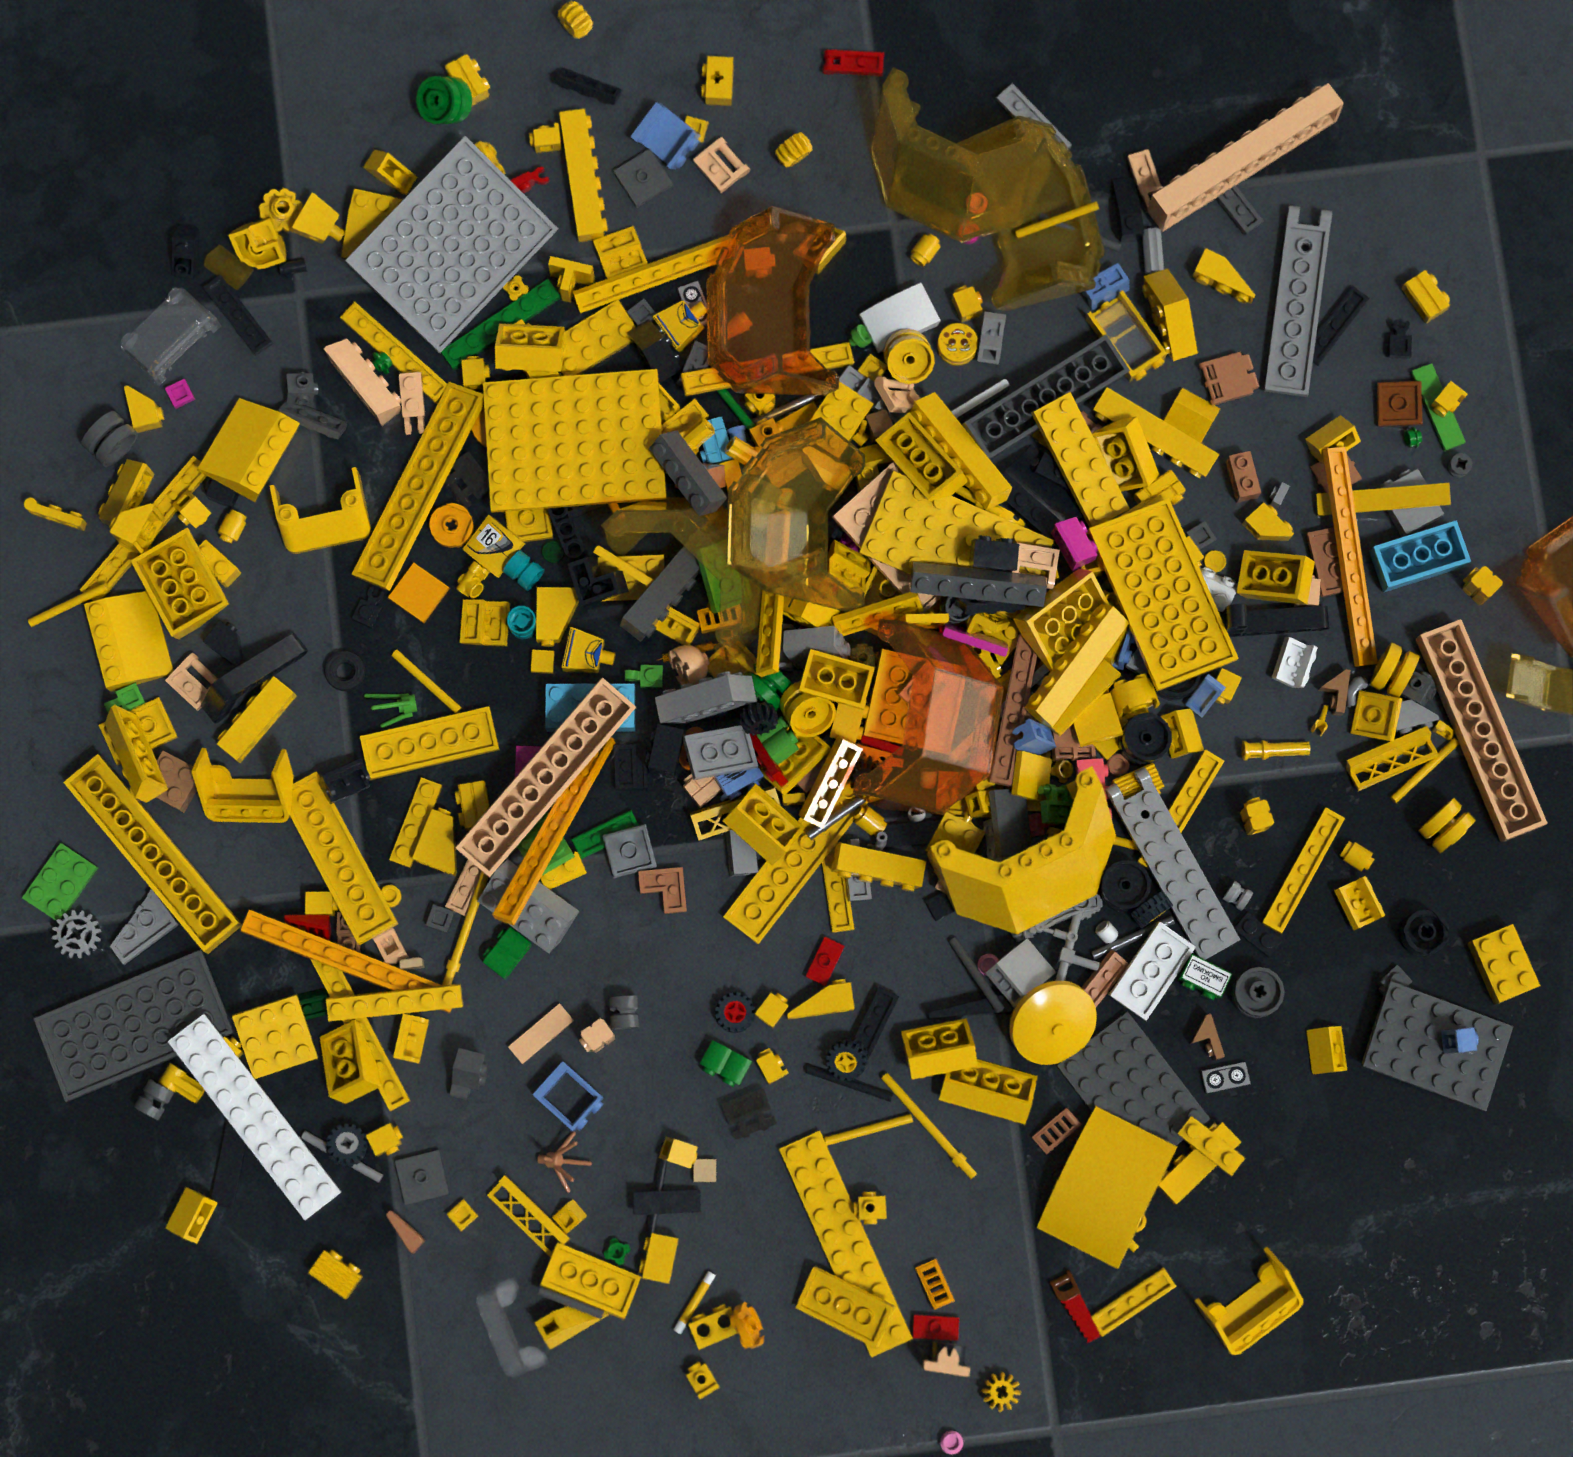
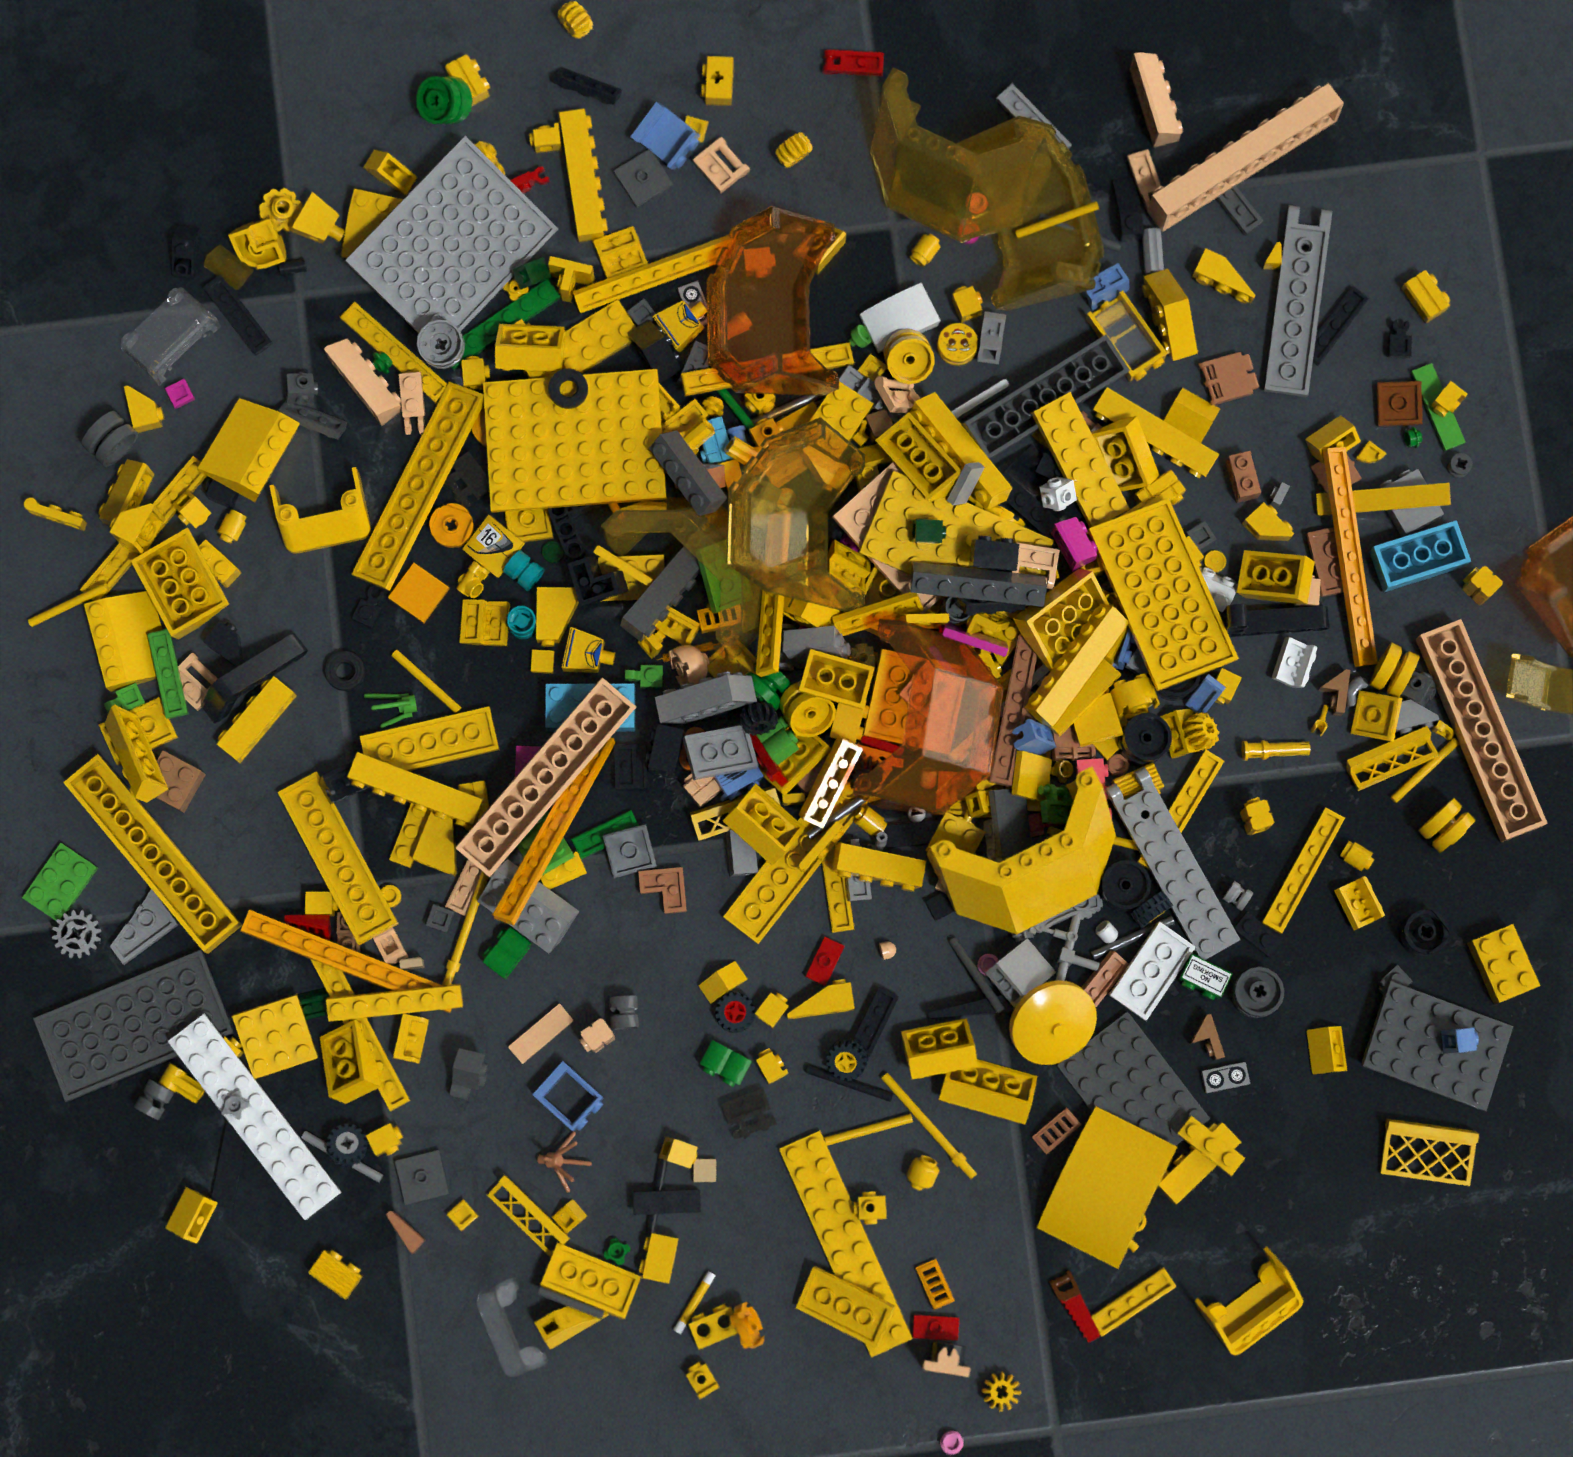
(168, 674): none -> bright green tile
(235, 1098): none -> light grey plate
(244, 799): yellow windscreen -> none
(415, 789): none -> yellow brick
(428, 341): none -> light grey wheel
(531, 273): none -> dark green brick
(568, 375): none -> black tyre
(652, 644): none -> yellow tile
(713, 406): none -> yellow plate
(722, 982): none -> yellow slope
(820, 849): none -> yellow hinge
(887, 950): none -> light nougat hinge
(922, 1172): none -> yellow head
(928, 531): none -> dark green brick
(965, 483): none -> light grey tile
(1058, 493): none -> white brick
(1155, 99): none -> light nougat slope
(1201, 731): none -> yellow gear
(1275, 258): none -> yellow slope
(1370, 453): none -> yellow tile
(1429, 1132): none -> yellow fence

